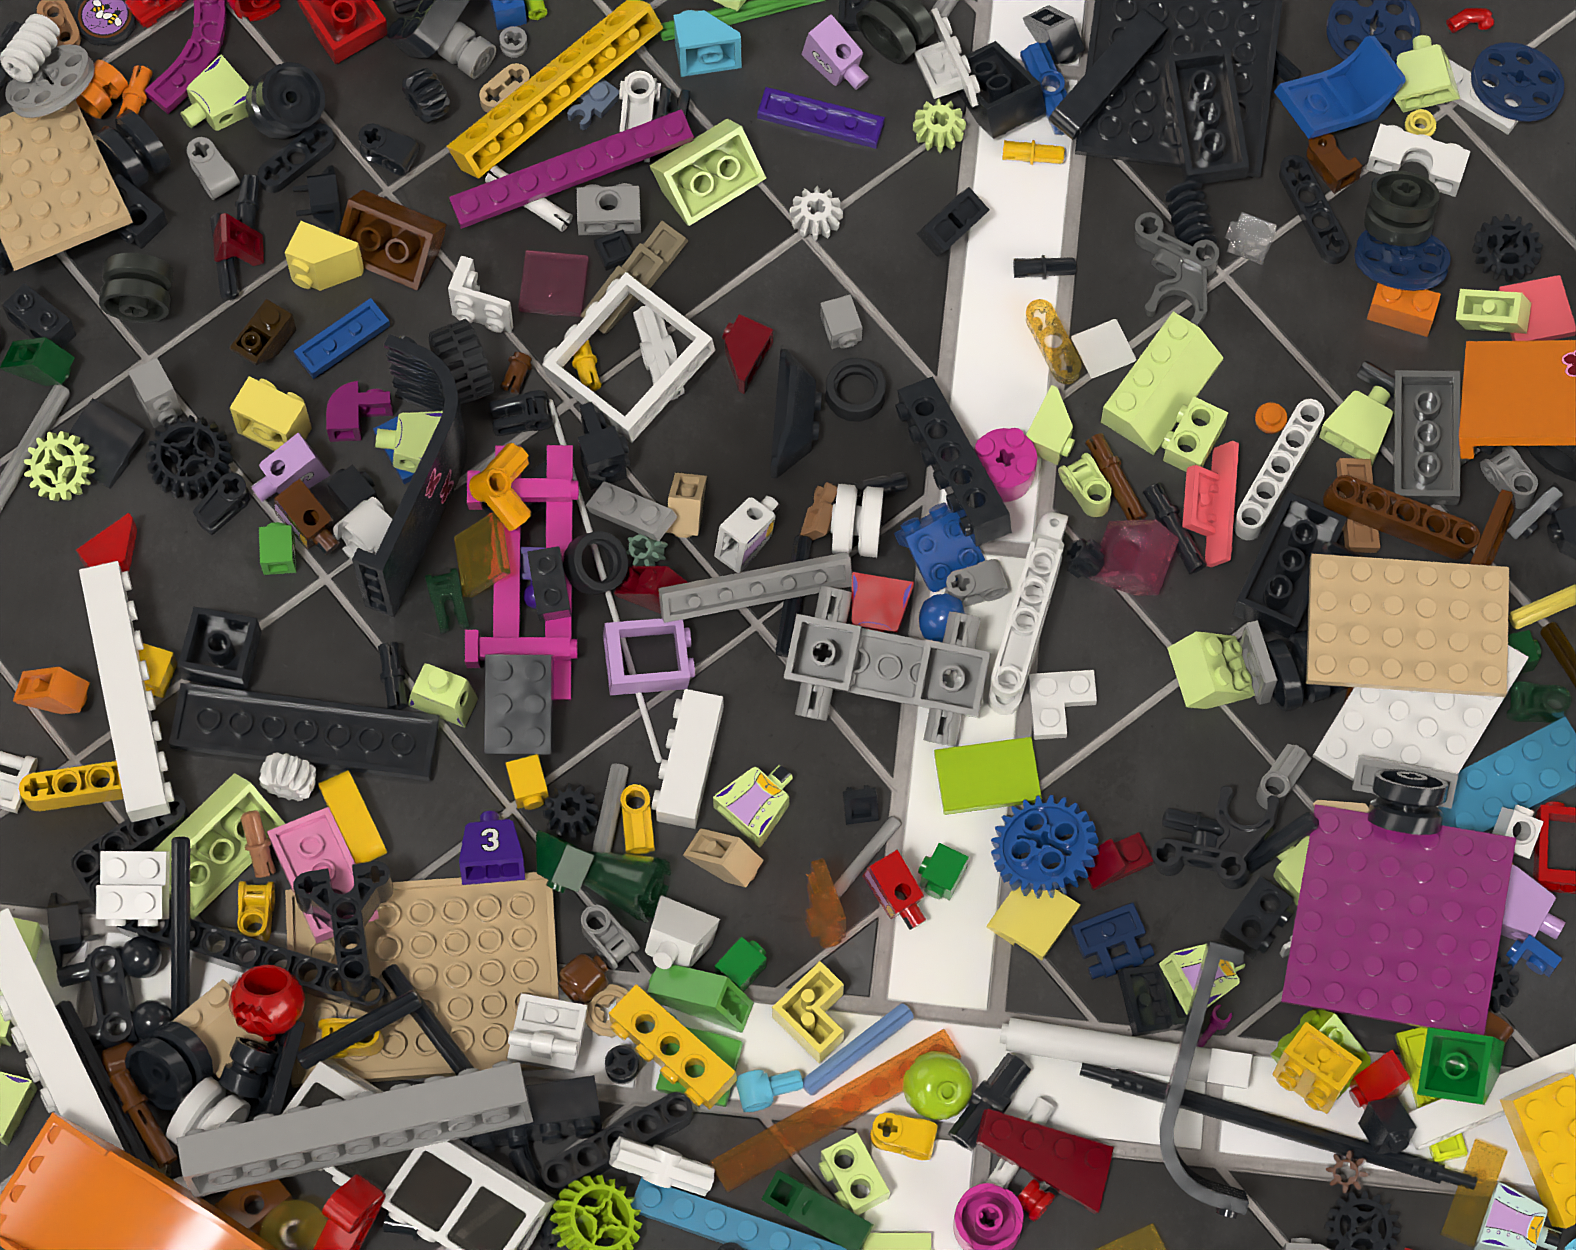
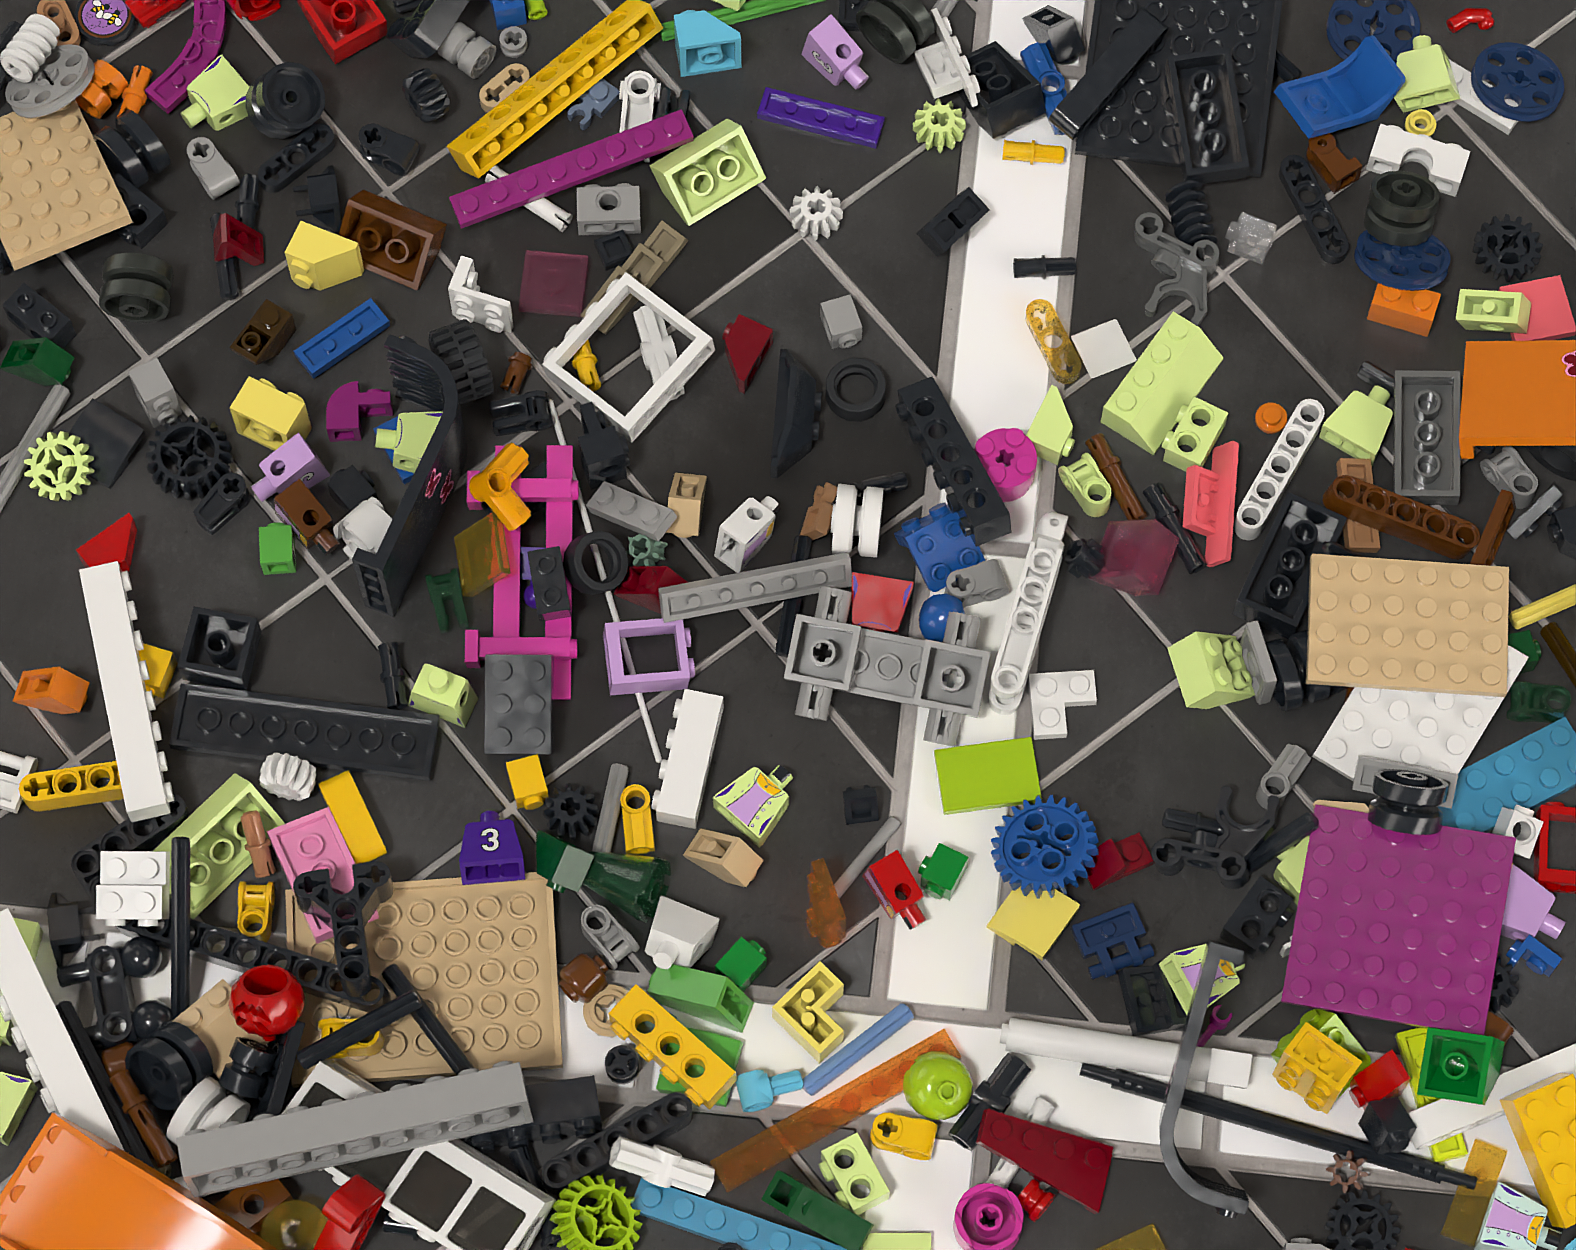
(547, 1033): white plate -> none

